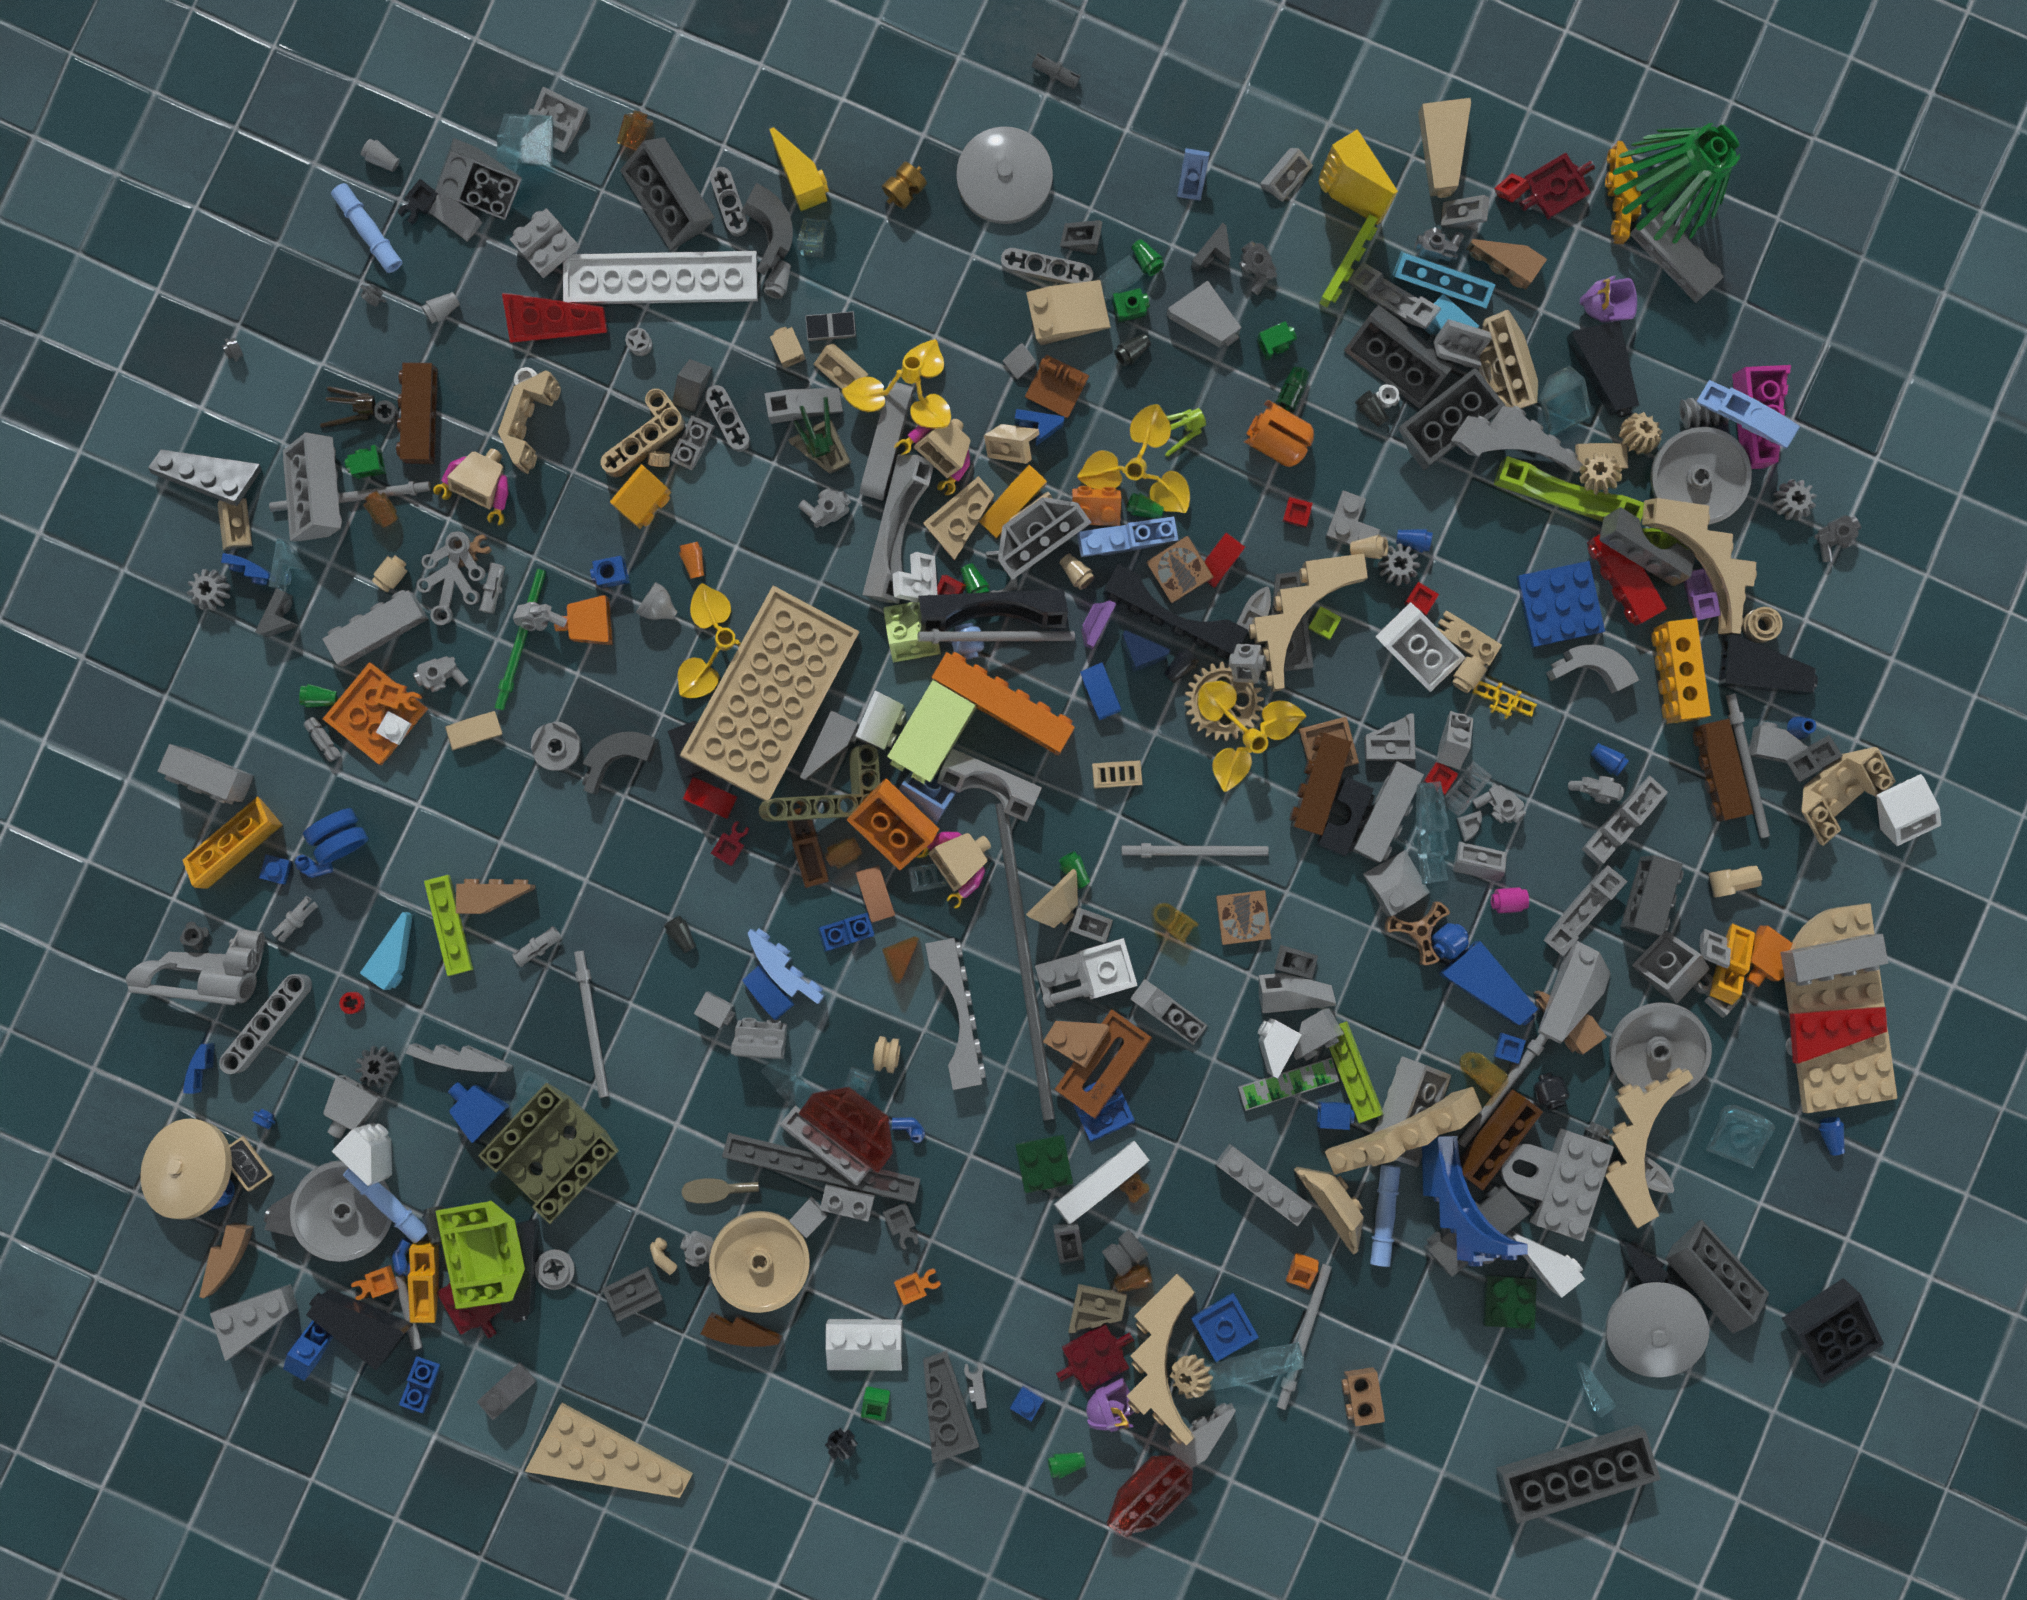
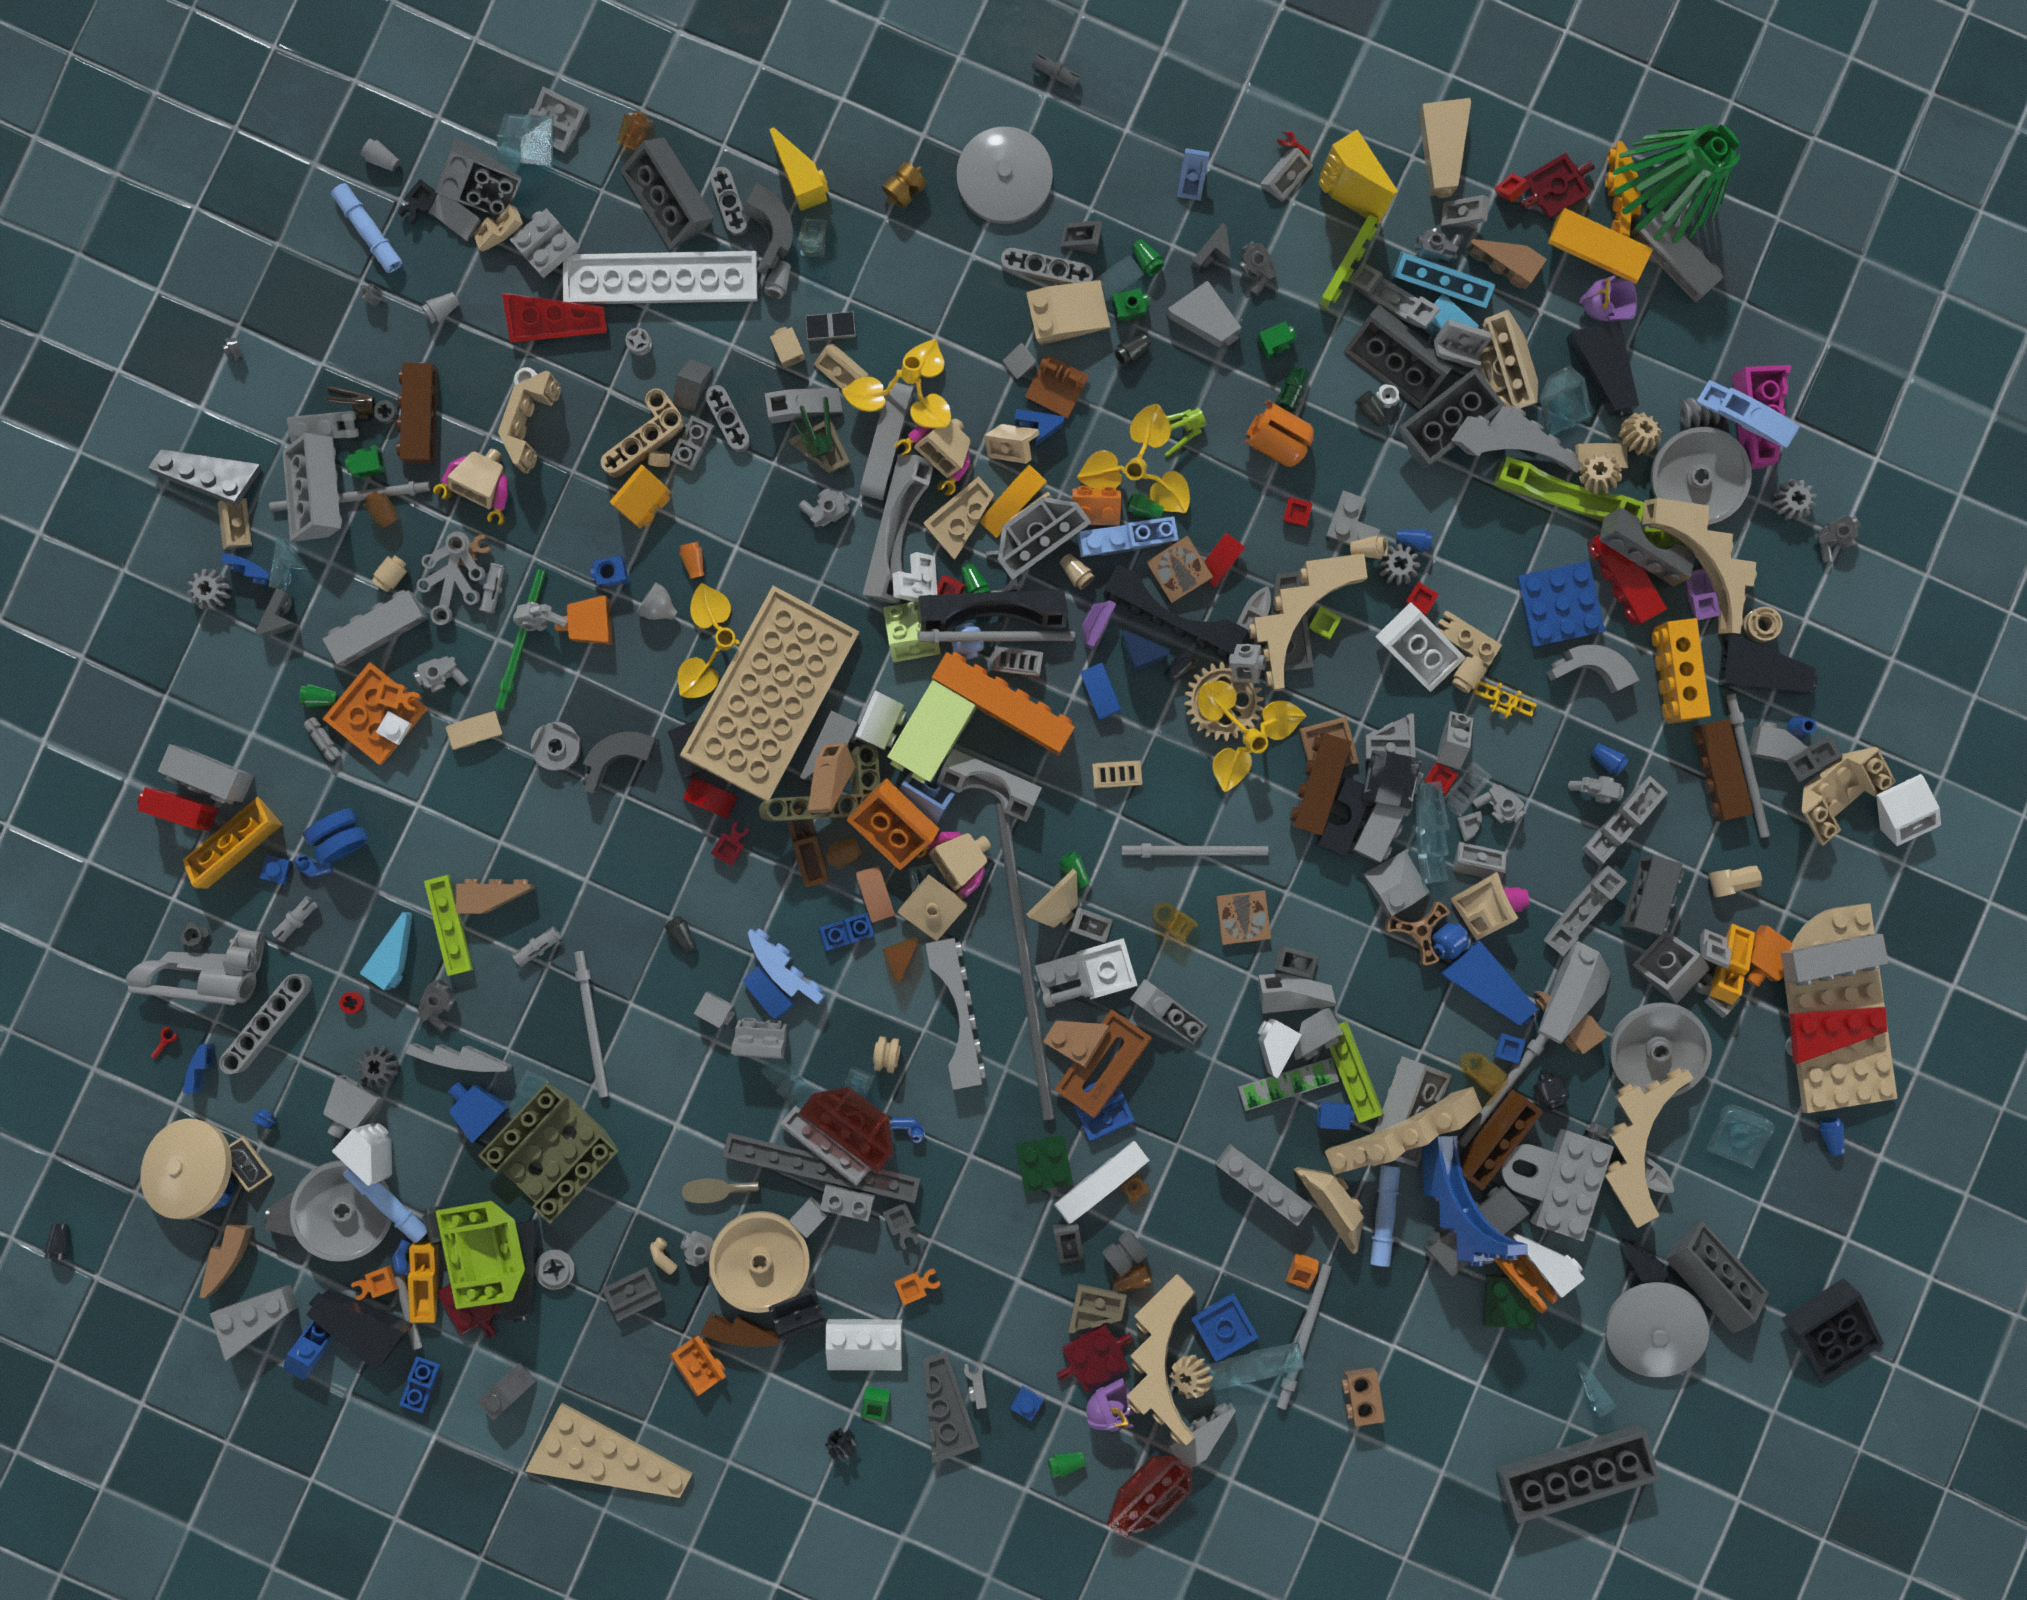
(57, 1242): none -> black cone
(164, 1042): none -> red hand
(177, 808): none -> red window
(323, 424): none -> light grey plate
(434, 1001): none -> flat silver piece
(493, 232): none -> tan slope
(698, 1365): none -> orange bracket
(797, 1315): none -> black hinge
(830, 776): none -> medium nougat slope
(932, 907): none -> tan plate
(1018, 652): none -> light grey slope
(1291, 141): none -> red hand
(1391, 779): none -> black slope
(1484, 907): none -> tan plate
(1528, 1281): none -> orange hinge
(1599, 245): none -> light orange slope

